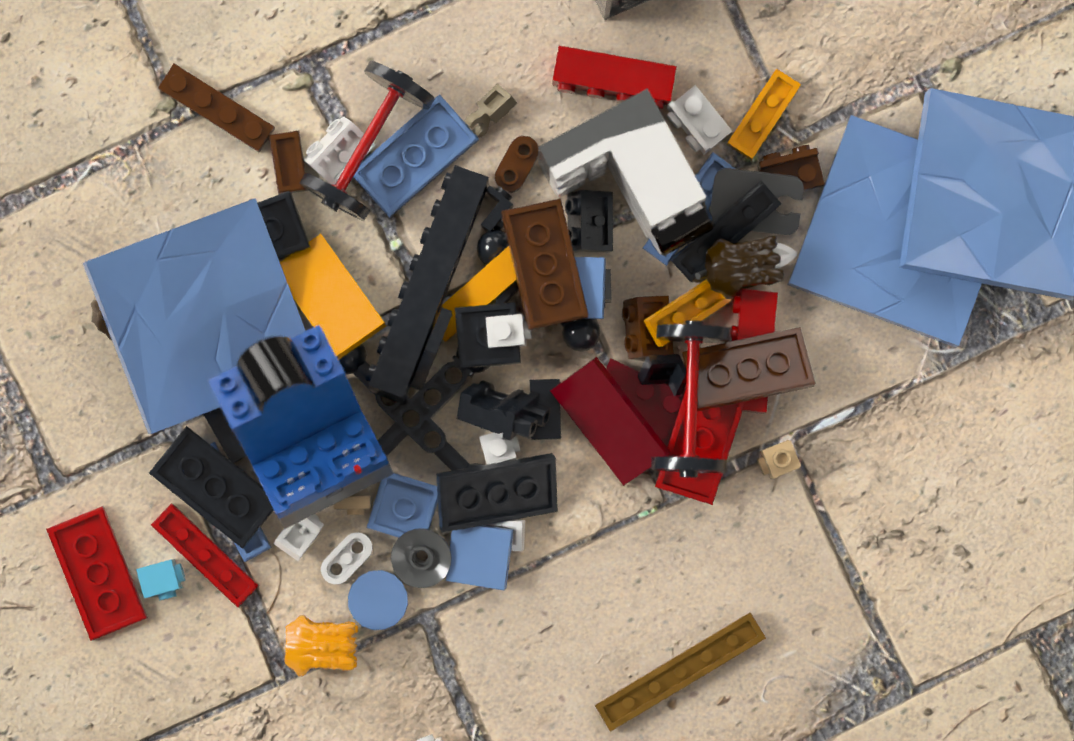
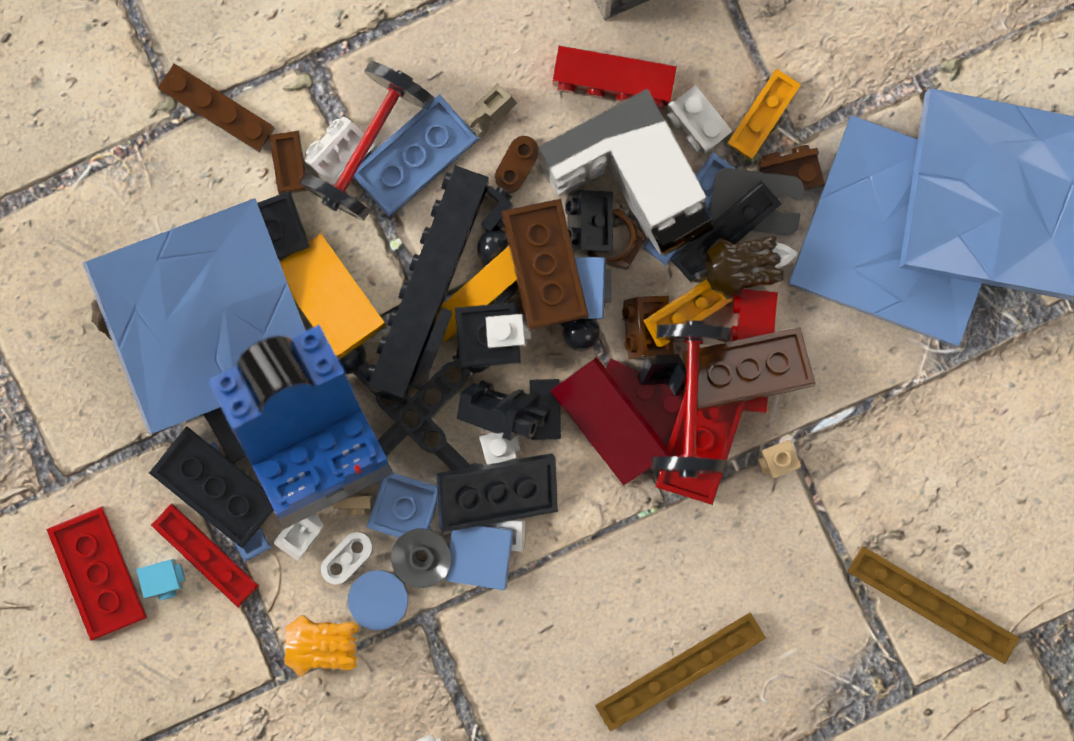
(637, 238): none -> reddish brown helmet
(933, 605): none -> pearl gold plate

